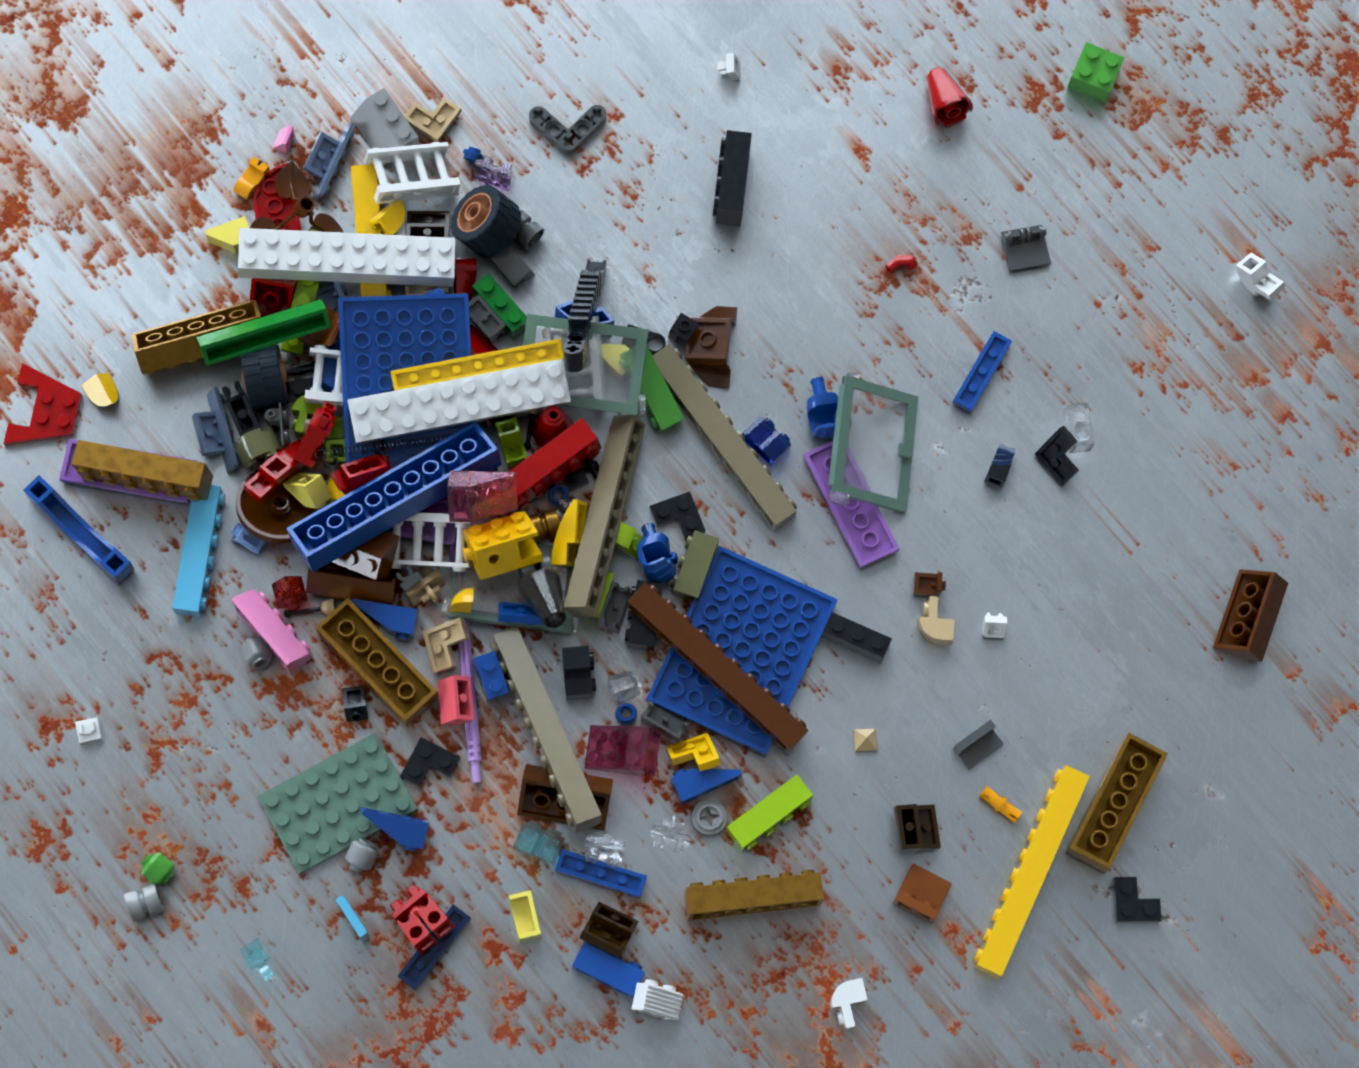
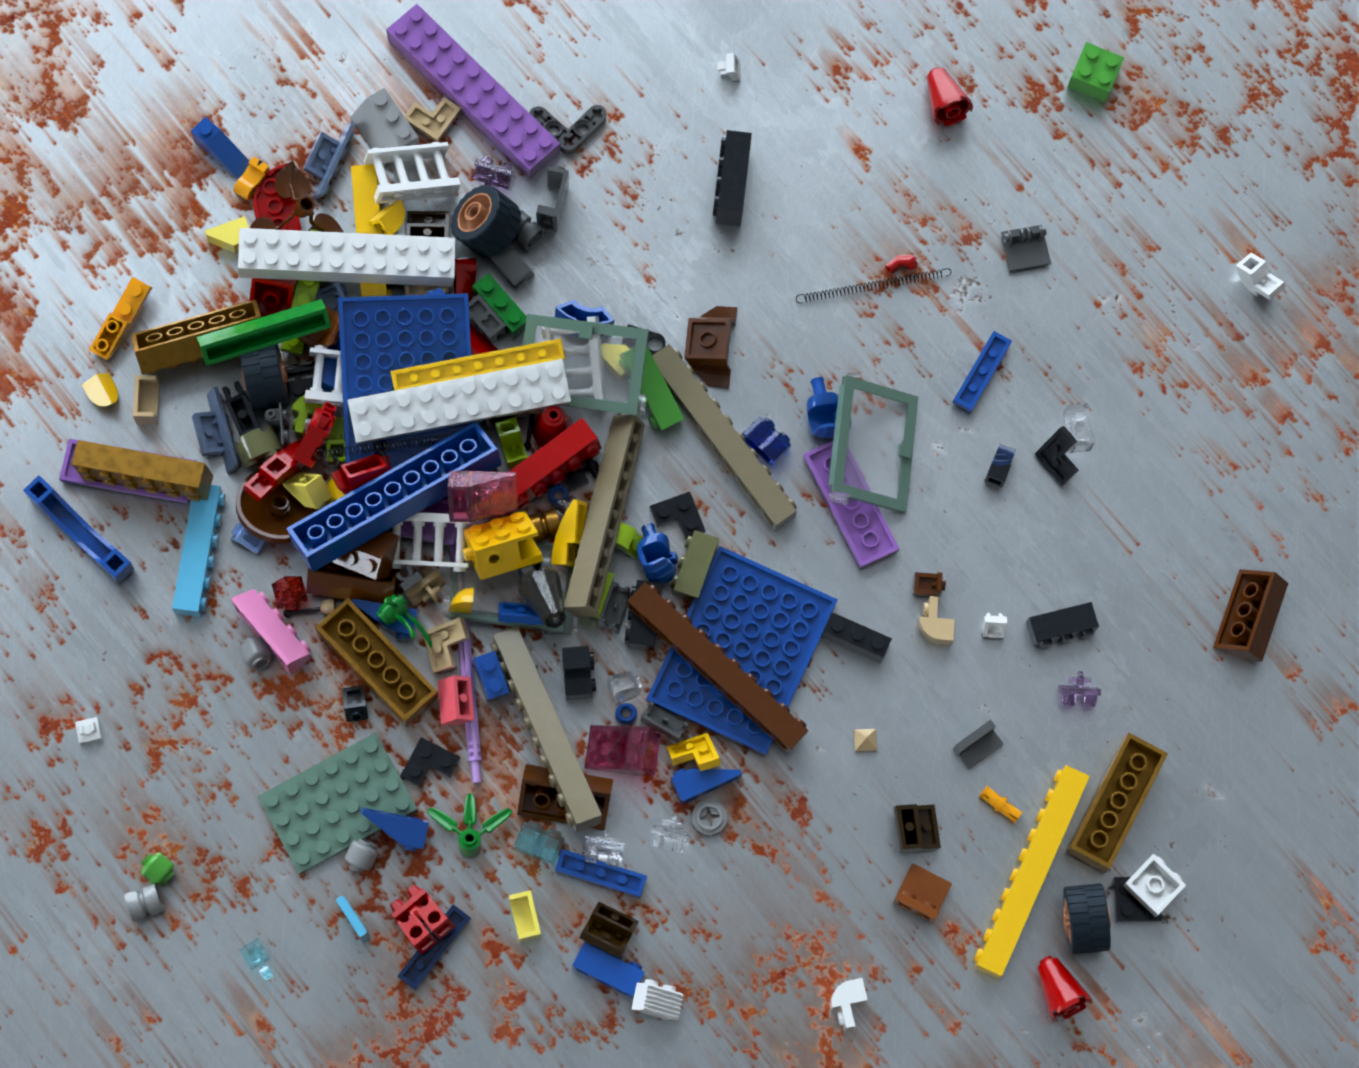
(53, 411): red wing -> none
(122, 319): none -> light orange slope
(146, 399): none -> tan panel
(220, 147): none -> blue slope
(284, 139): bright pink slope -> none
(394, 609): none -> green plant
(469, 848): none -> green plant
(472, 154): blue plate -> none
(474, 90): none -> medium lavender brick
(549, 217): none -> dark grey panel
(580, 316): black piece -> none
(683, 327): black bracket -> none
(753, 896): pearl gold brick -> none
(770, 812): lime brick -> none
(871, 285): none -> black piece
(1061, 990): none -> red cone
(1062, 625): none -> black brick
(1069, 691): none -> clear purple hips
(1086, 918): none -> black wheel
(1154, 885): none -> white plate

